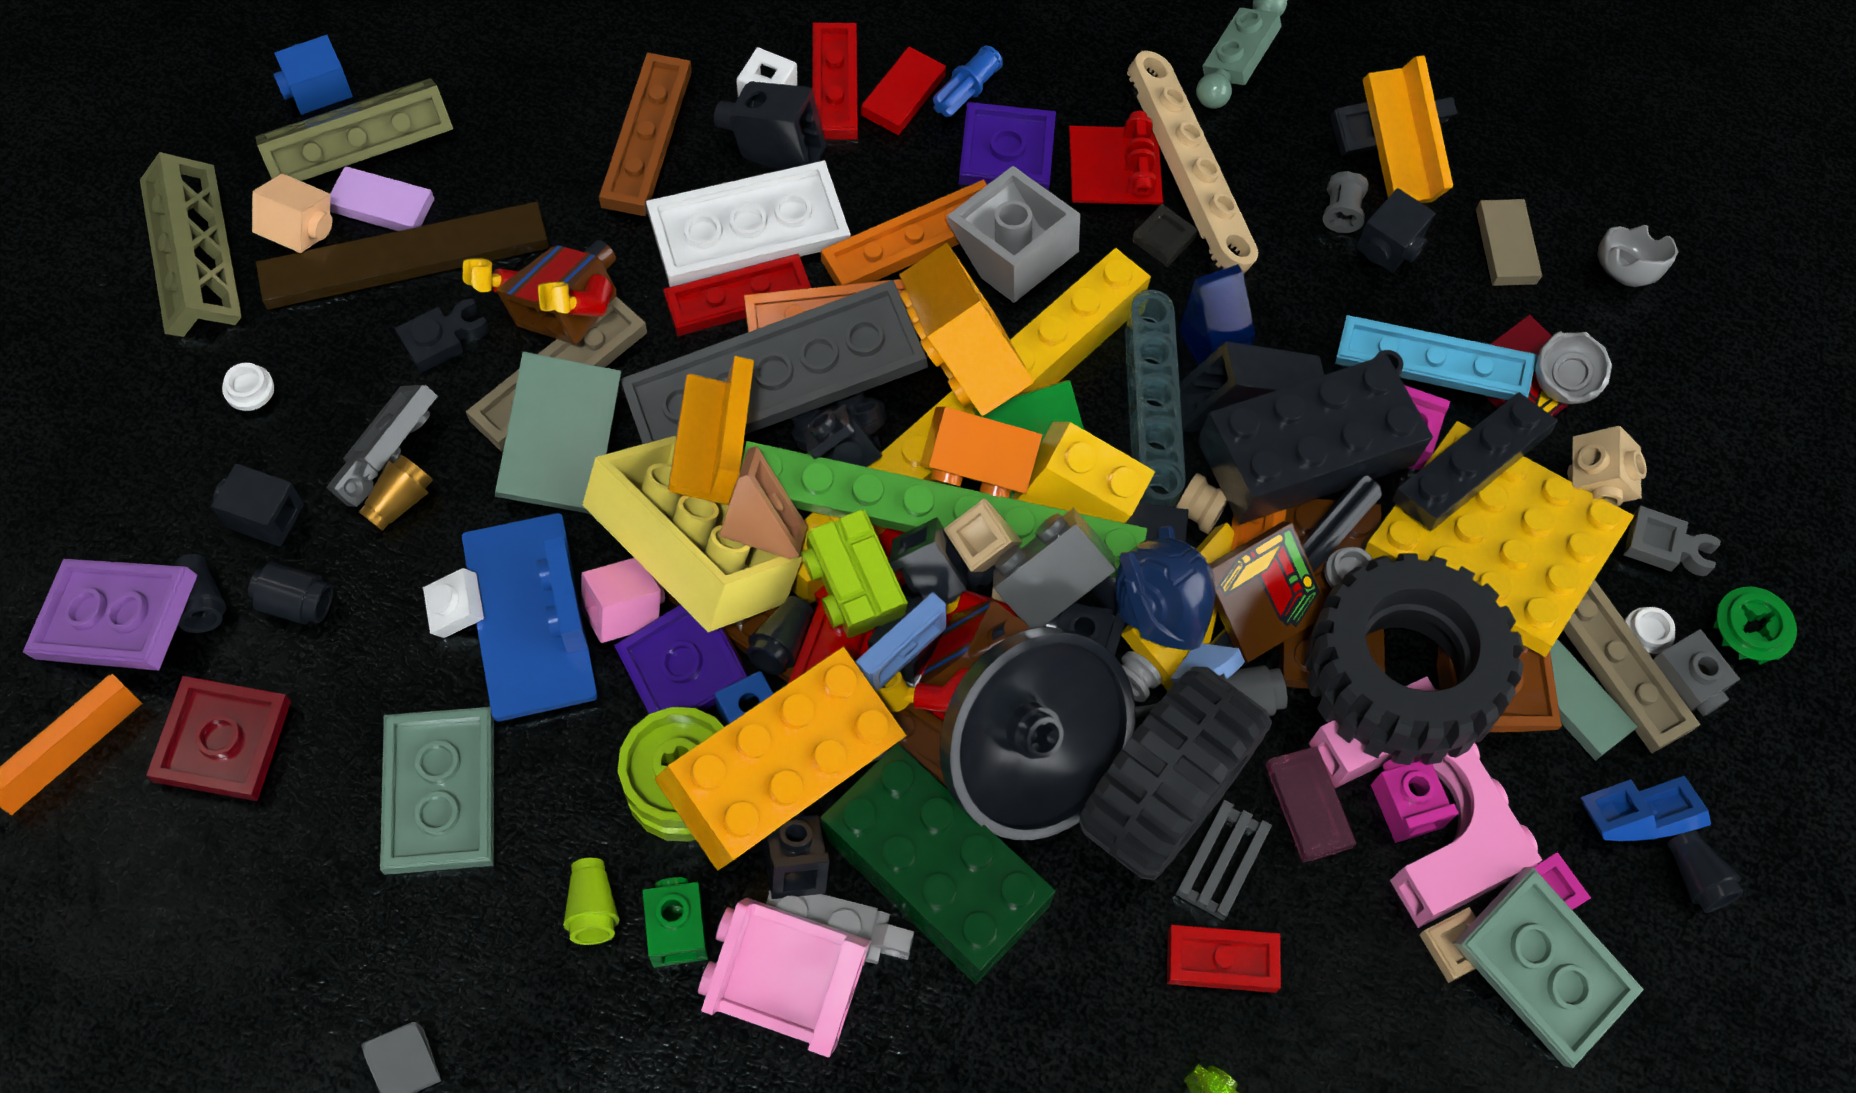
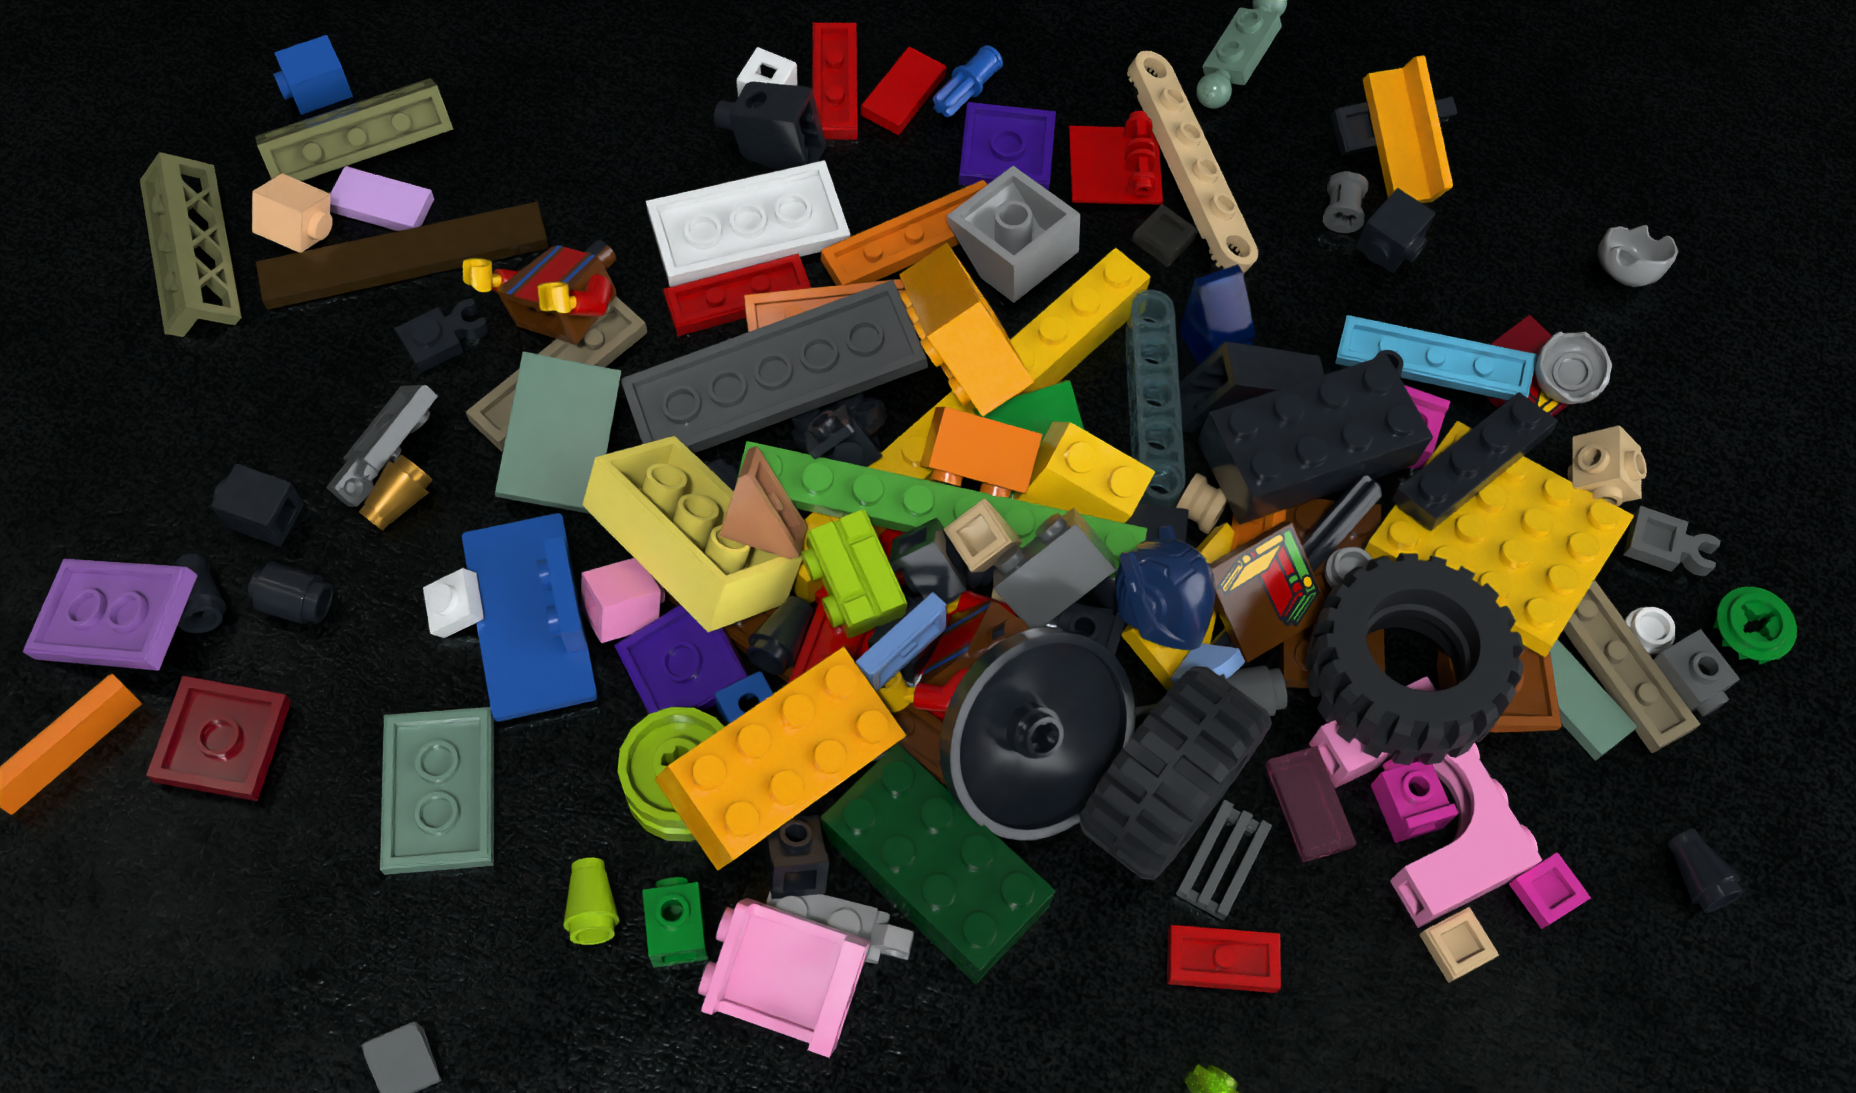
(247, 386): white plate -> none
(645, 134): dark orange plate -> none
(711, 434): light orange panel -> none
(1140, 674): light grey bush -> none
(1508, 242): dark tan tile -> none
(1548, 966): sand green tile -> none
(1653, 813): blue slope -> none

